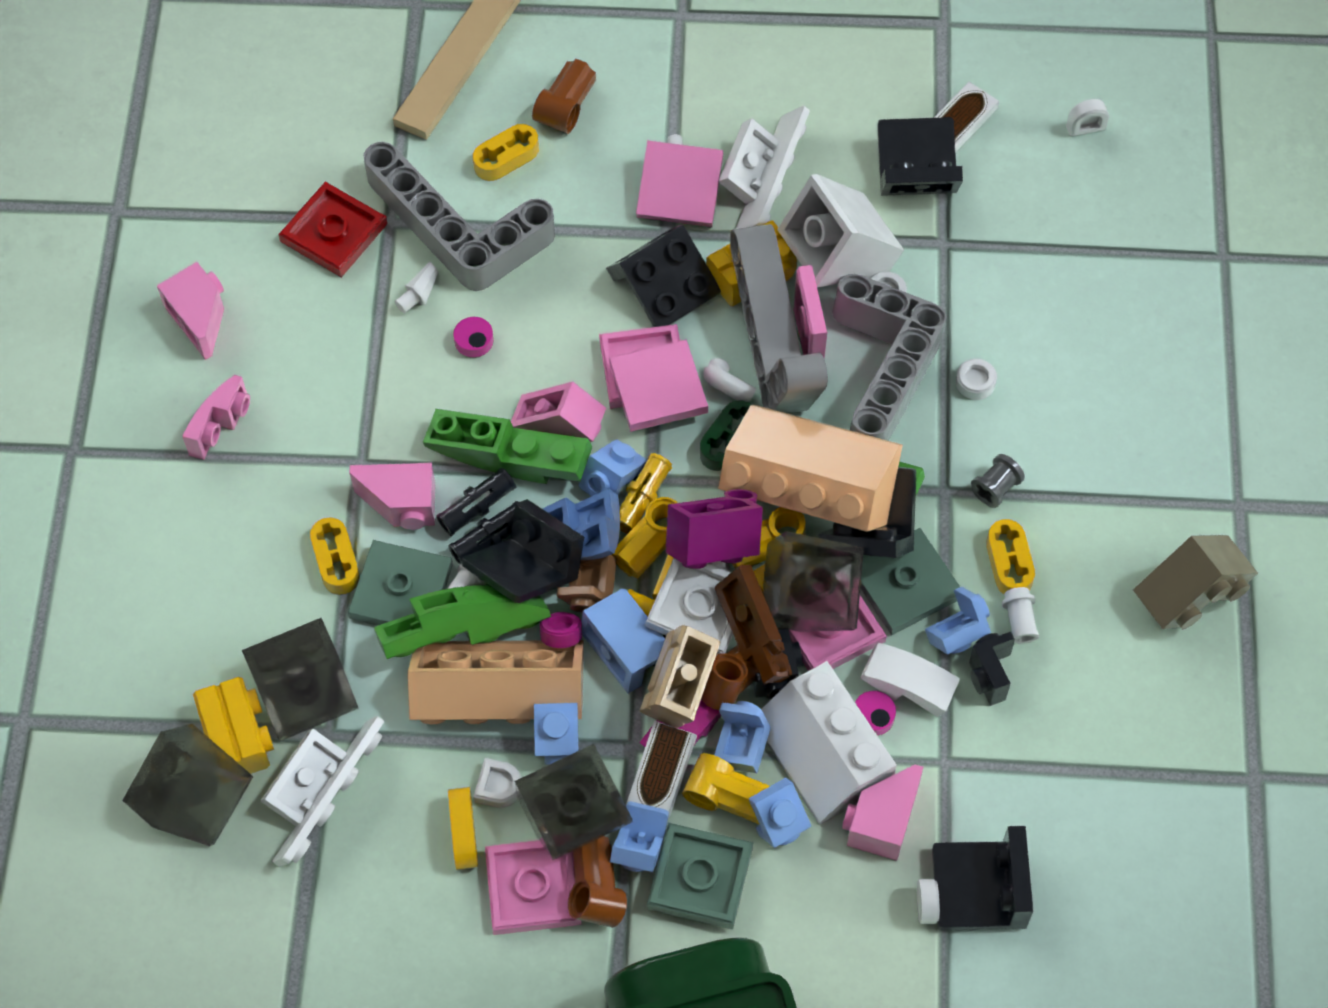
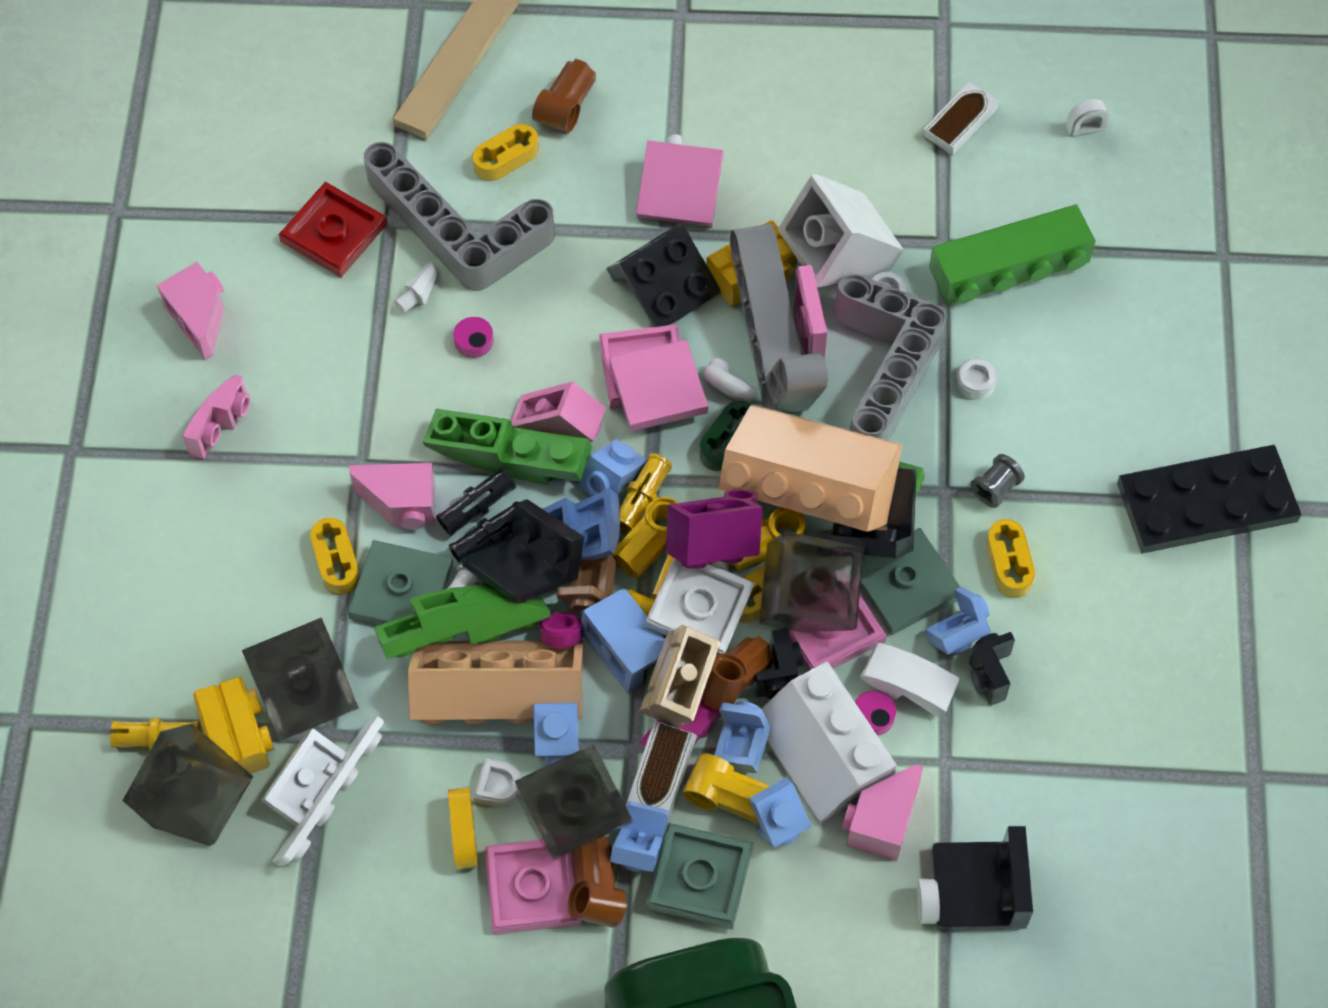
(141, 733): none -> yellow pin
(753, 624): reddish brown hinge -> none
(760, 163): white bracket -> none
(917, 156): black bracket -> none
(1011, 254): none -> bright green brick
(1021, 615): white pin -> none
(1192, 576): dark tan brick -> none
(1208, 498): none -> black plate

